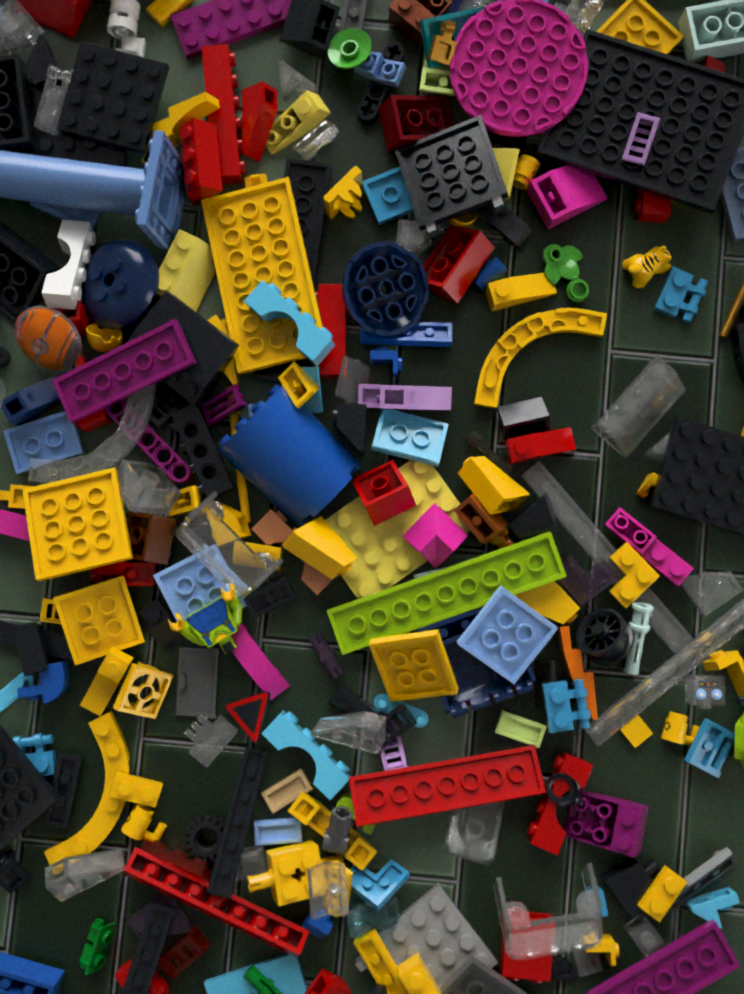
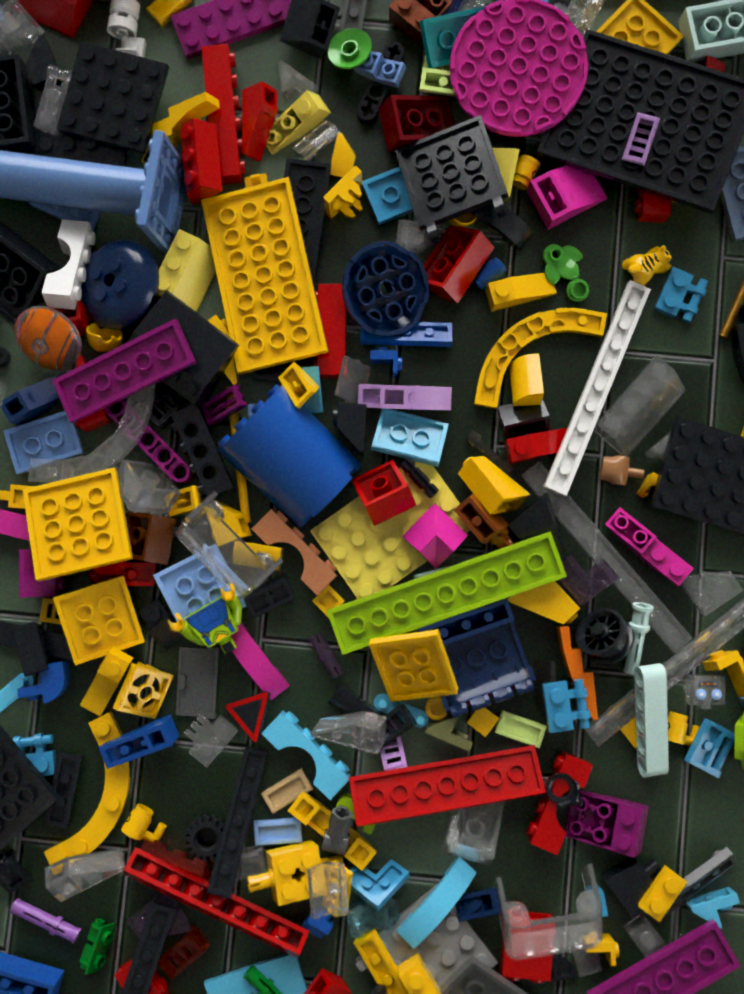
(30, 586): none -> magenta slope
(54, 924): none -> medium lavender pin
(135, 789): yellow plate -> none
(140, 742): none -> blue slope
(269, 304): medium azure arch -> none
(321, 548): yellow slope -> none
(328, 599): none -> yellow plate
(343, 157): none -> yellow slope
(419, 478): none -> black axle
(435, 709): none -> yellow tile
(437, 903): none -> medium azure slope
(442, 46): pearl gold plate -> none
(443, 729): none -> olive slope
(478, 905): none -> dark blue slope
(482, 721): none -> yellow tile
(507, 634): light blue plate -> none
(526, 380): none -> yellow brick
(596, 389): none -> white plate
(617, 470): none -> medium nougat piece
(636, 578): yellow plate -> none
(651, 720): none -> light aqua beam

